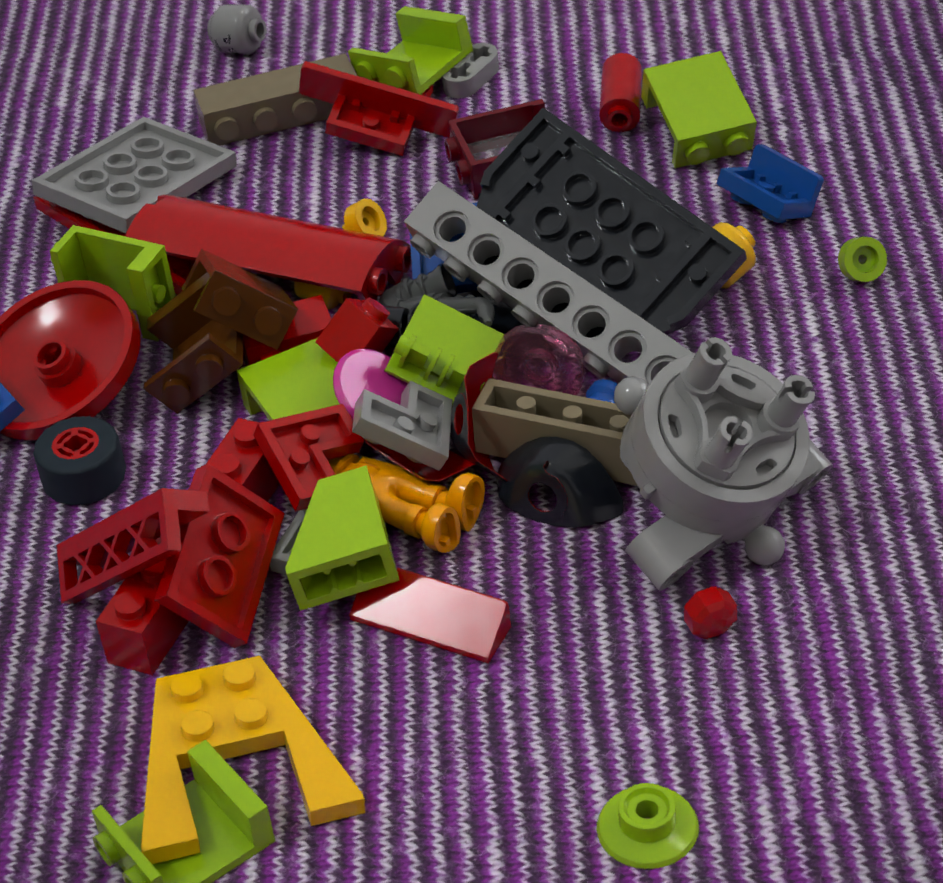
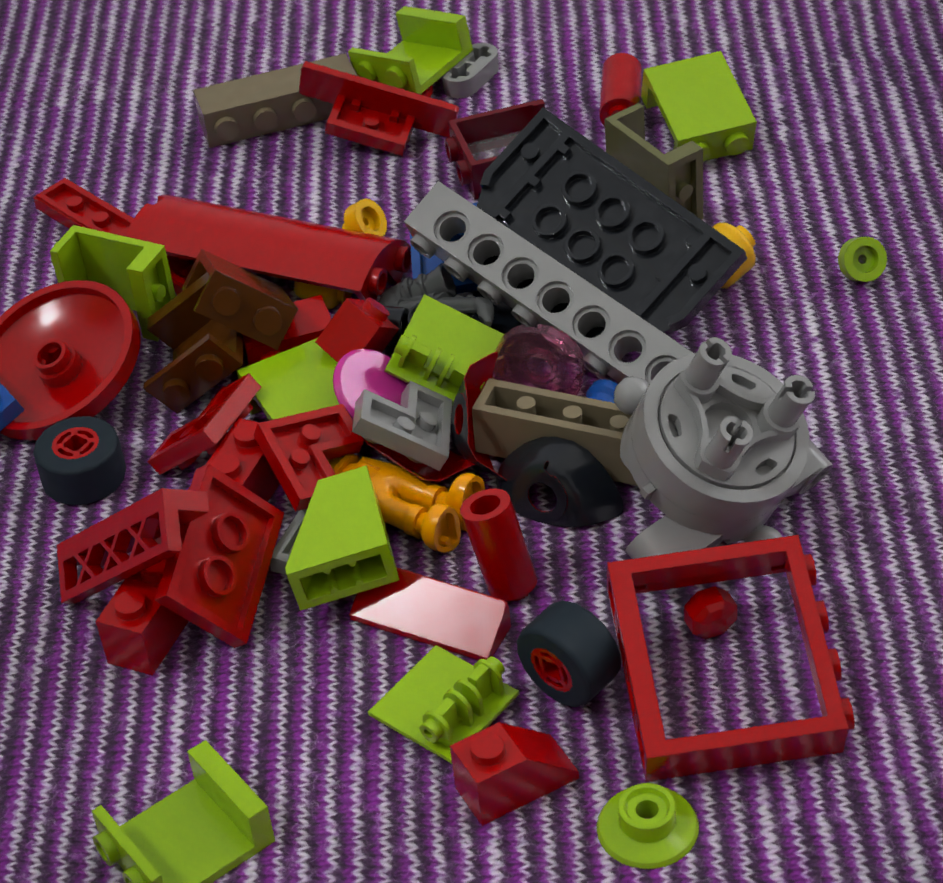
(133, 169): light grey plate -> none
(207, 430): none -> red plate
(236, 29): light grey head -> none
(238, 712): yellow wing -> none
(445, 700): none -> lime hinge
(499, 544): none -> red brick
(508, 769): none -> red slope
(569, 653): none -> black wheel
(674, 173): none -> olive panel
(742, 746): none -> red window
(773, 185): blue bracket -> none

